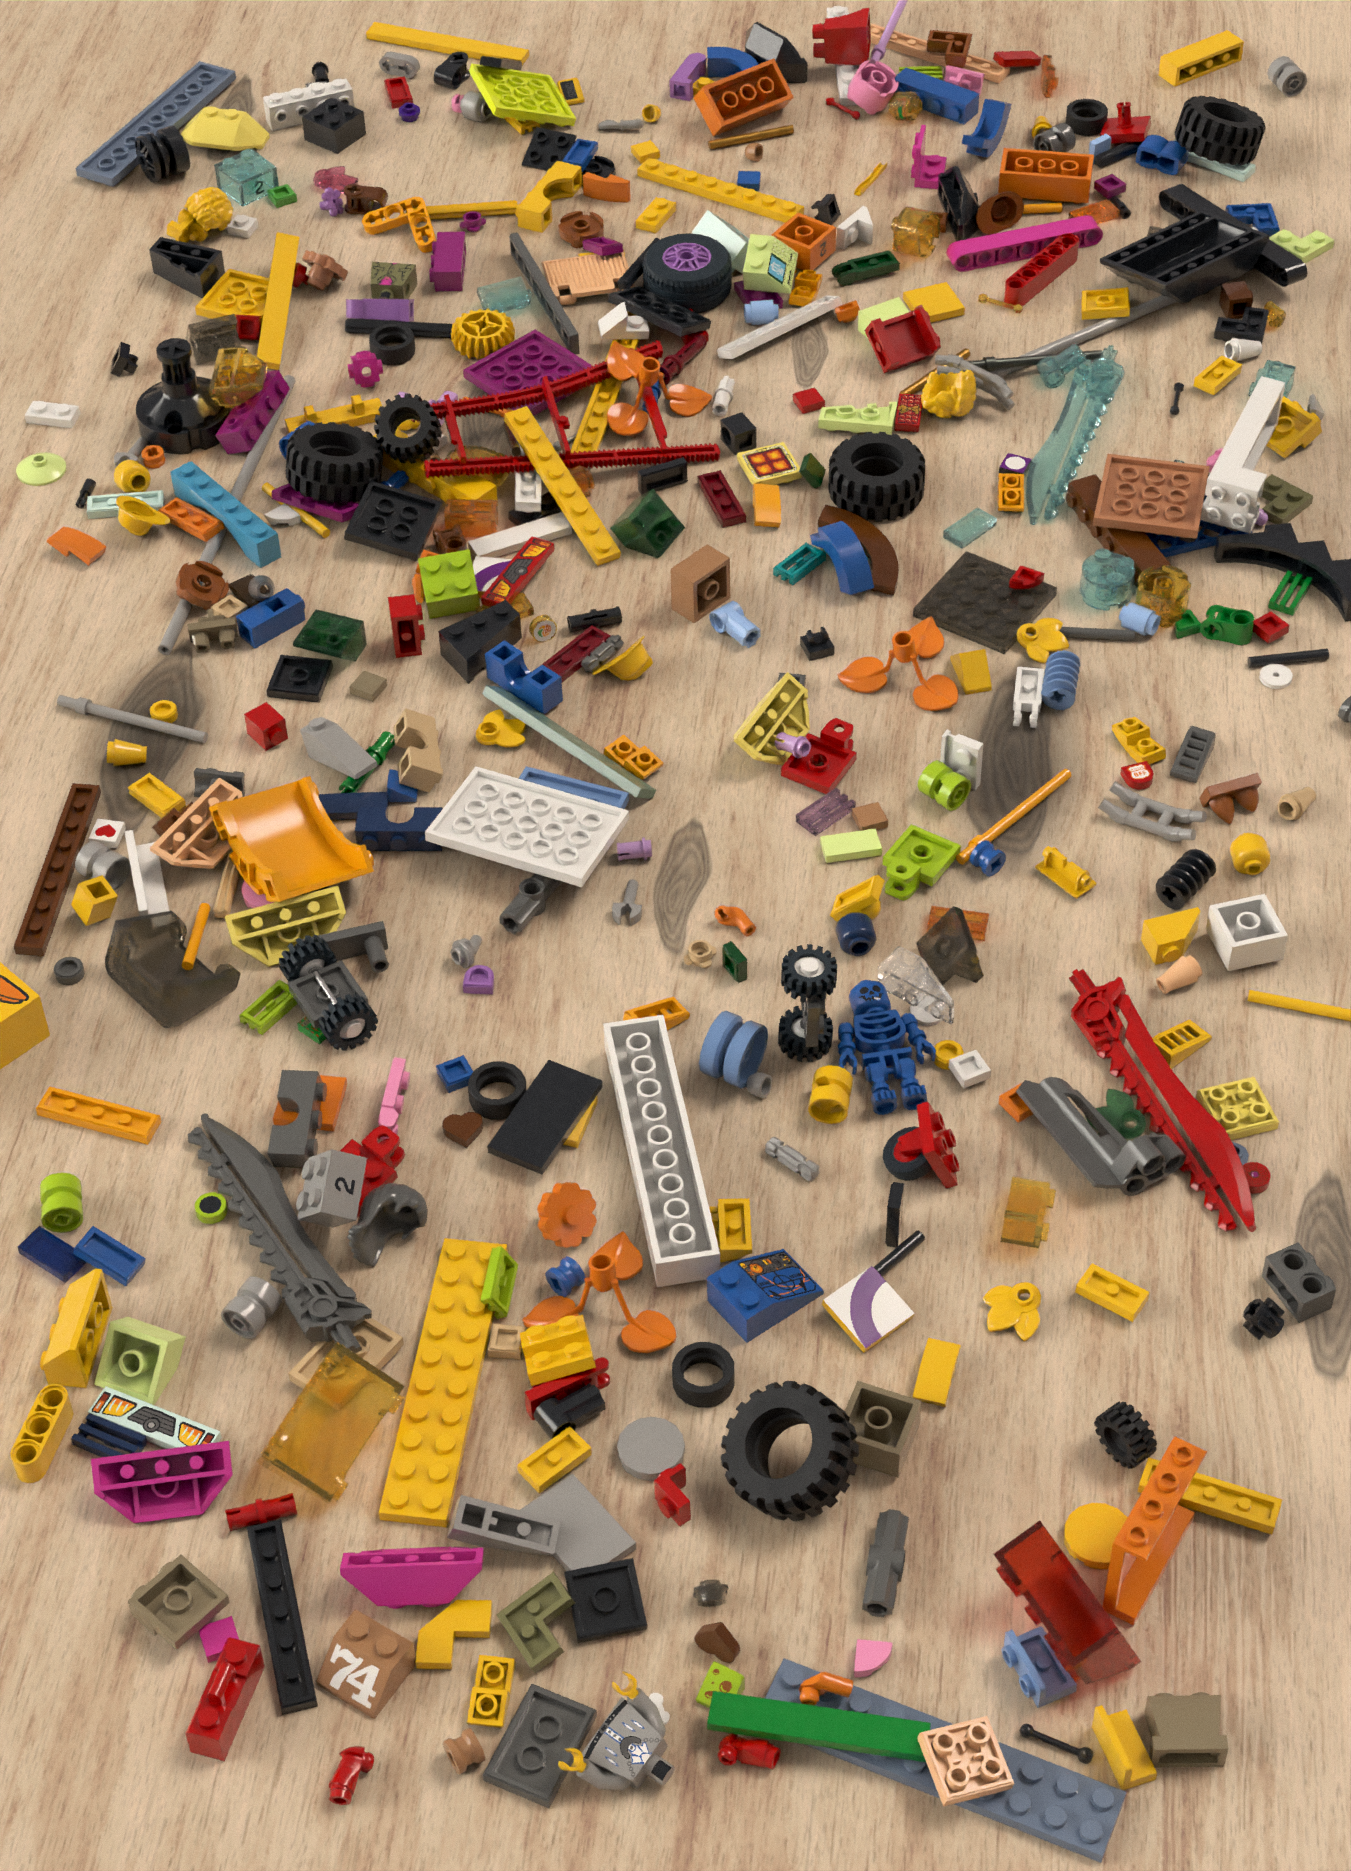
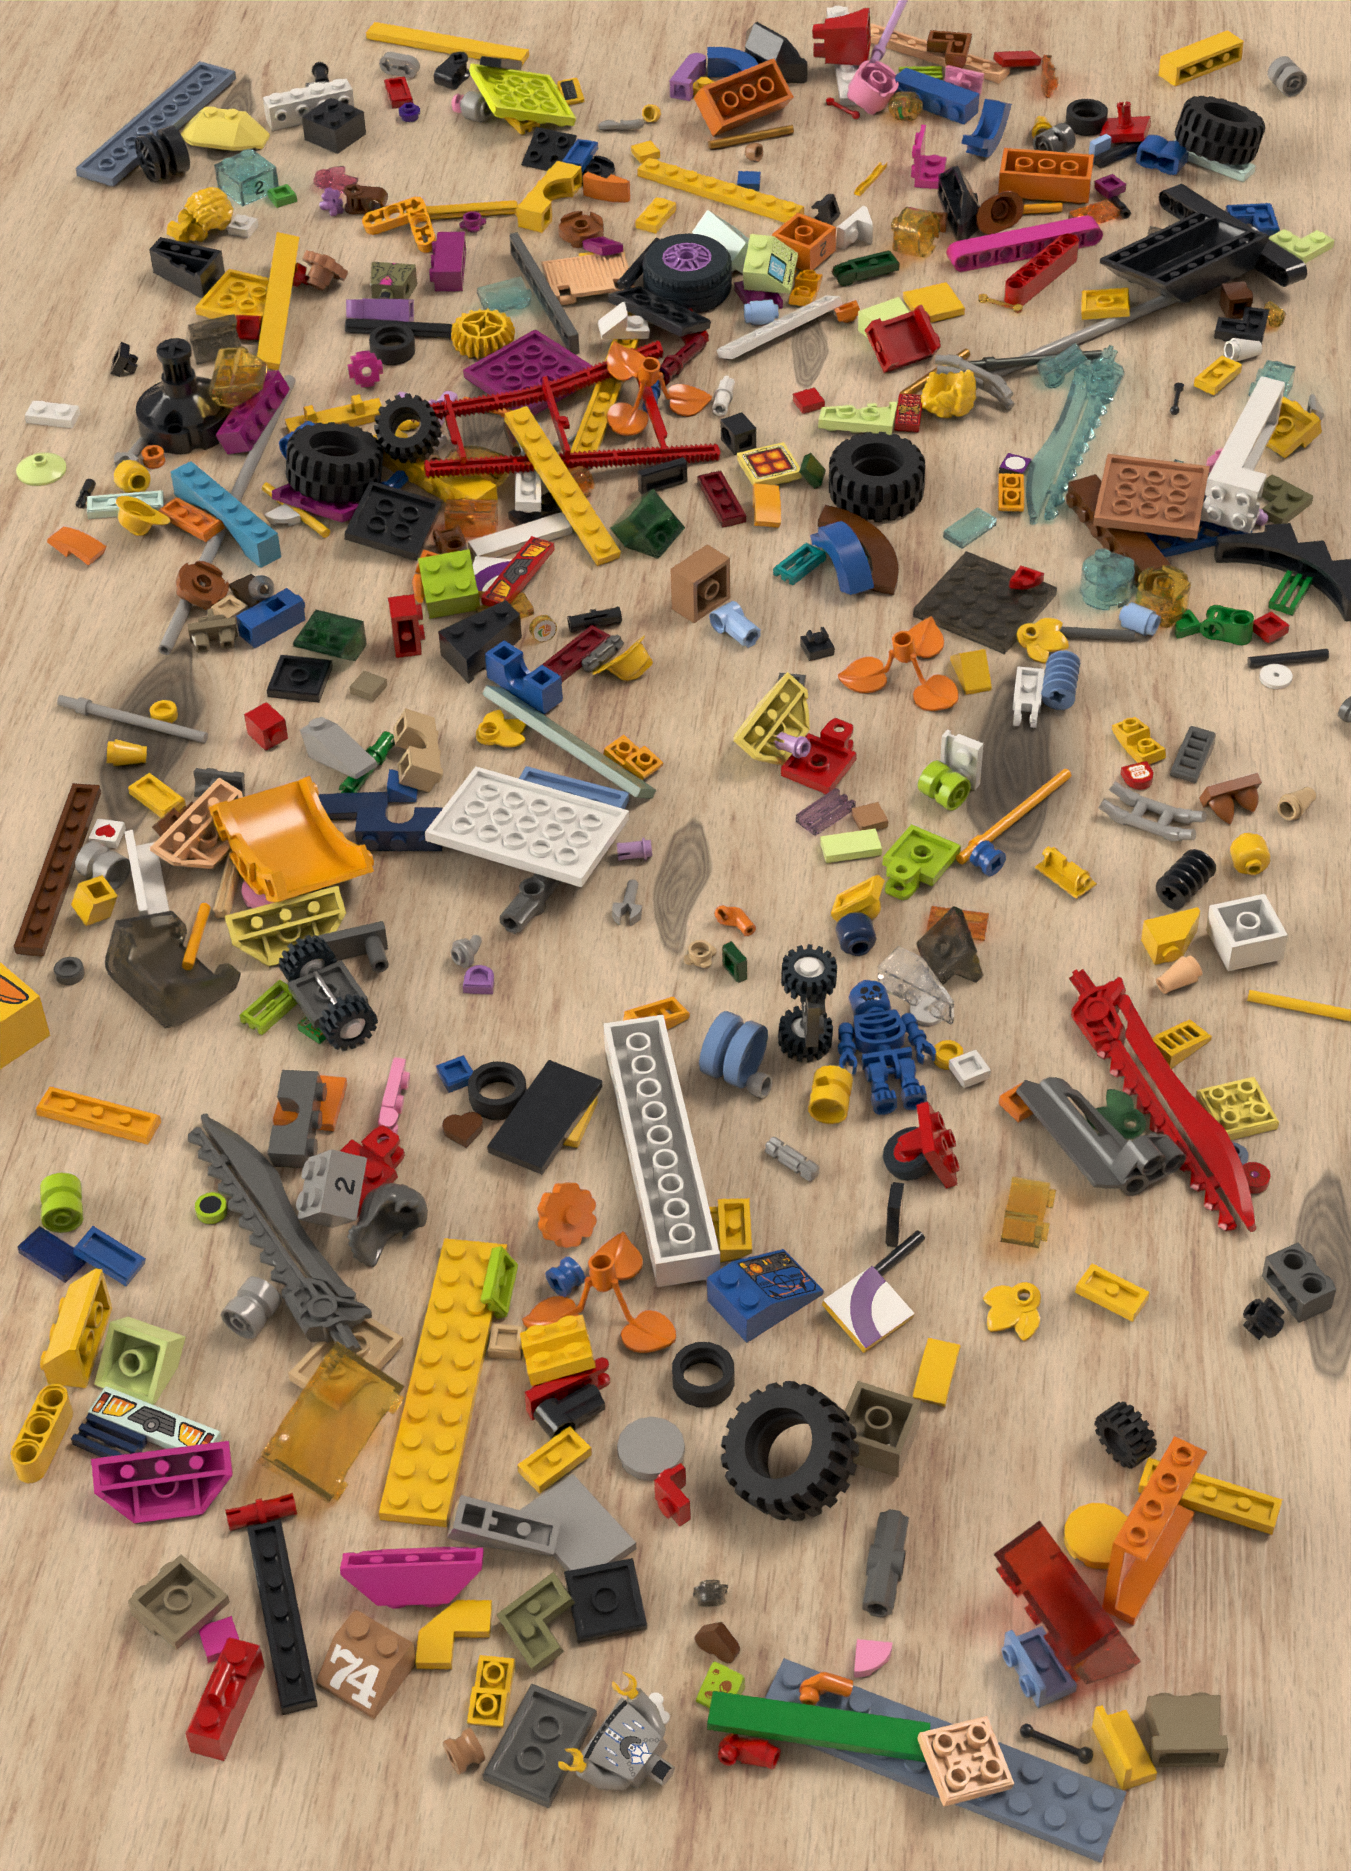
(345, 1777): red arm -> none

